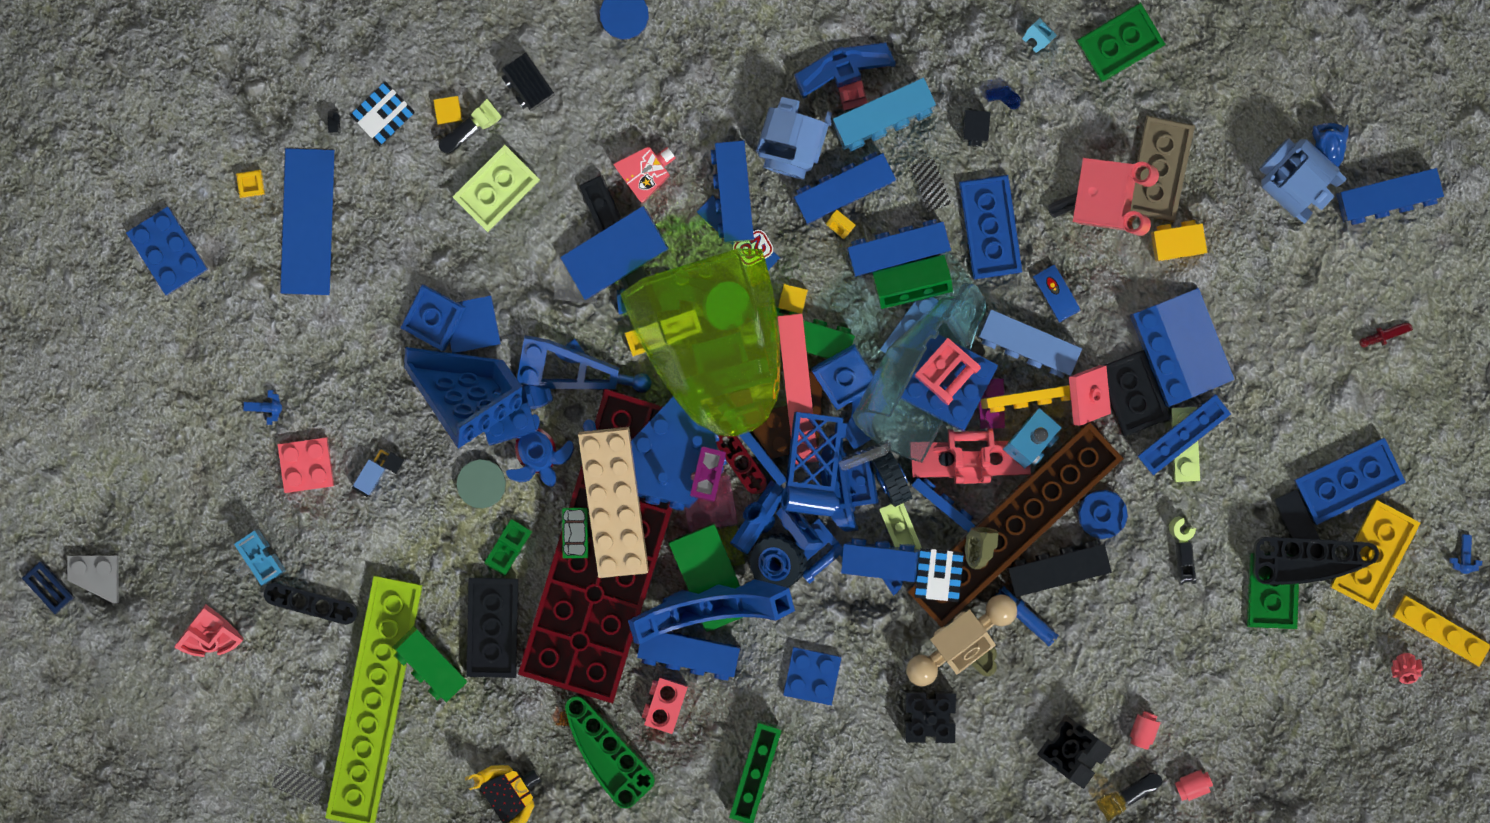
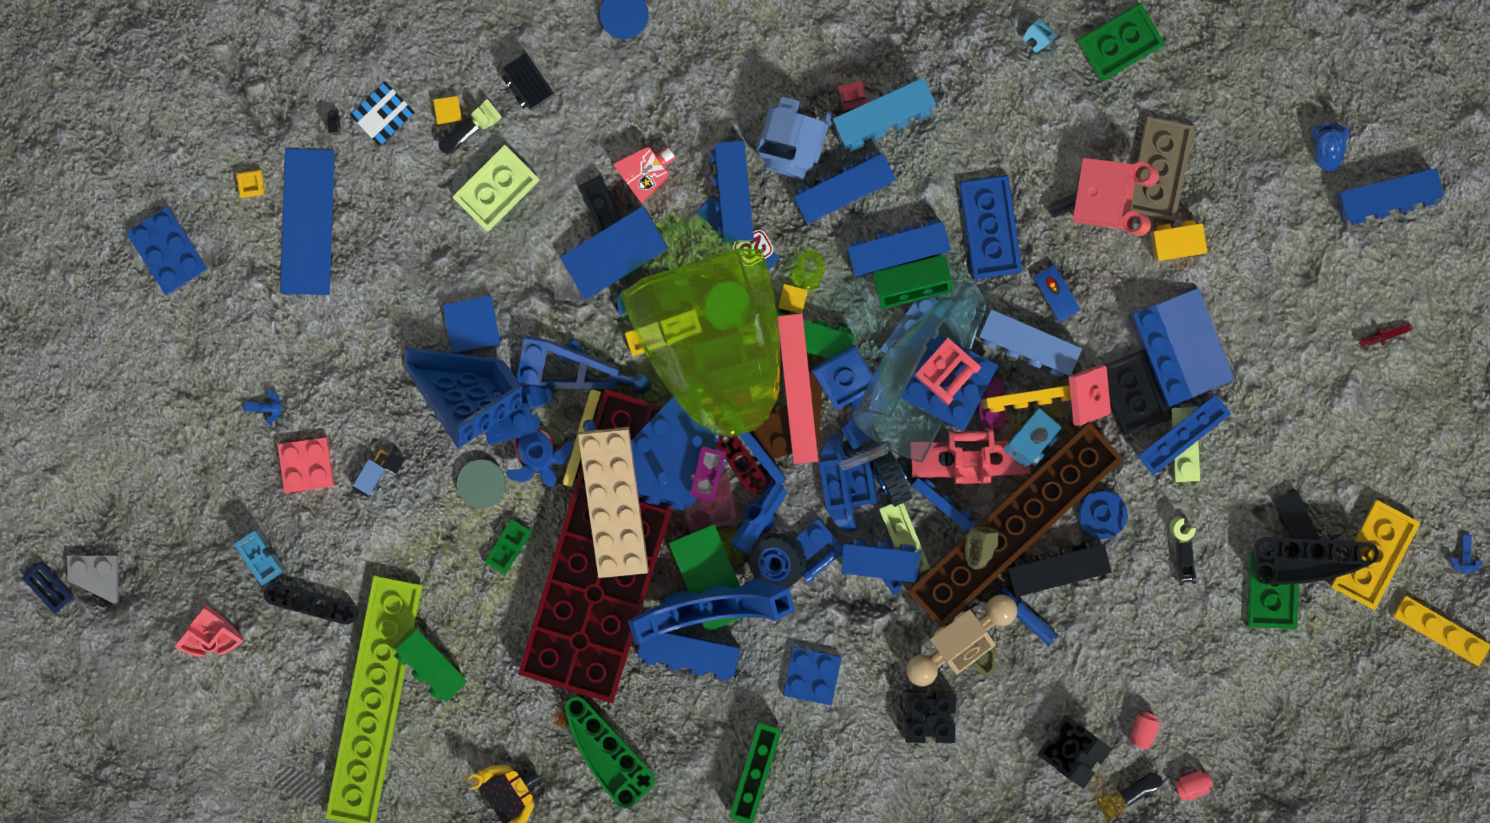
(433, 317): blue tile -> none
(492, 627): black plate -> none
(574, 460): none -> light yellow tile
(575, 532): tile -> none
(670, 706): coral brick -> none
(800, 529): blue plate -> none
(810, 497): blue piece -> none
(813, 281): none -> clear neon green piece
(840, 224): yellow tile -> none
(843, 66): blue plate -> none
(930, 185): tile -> none
(939, 575): sticker -> none
(976, 127): black brick -> none
(1005, 95): clear blue arm -> none
(1300, 176): medium blue piece -> none
(1349, 481): blue plate -> none
(1407, 668): coral gear -> none

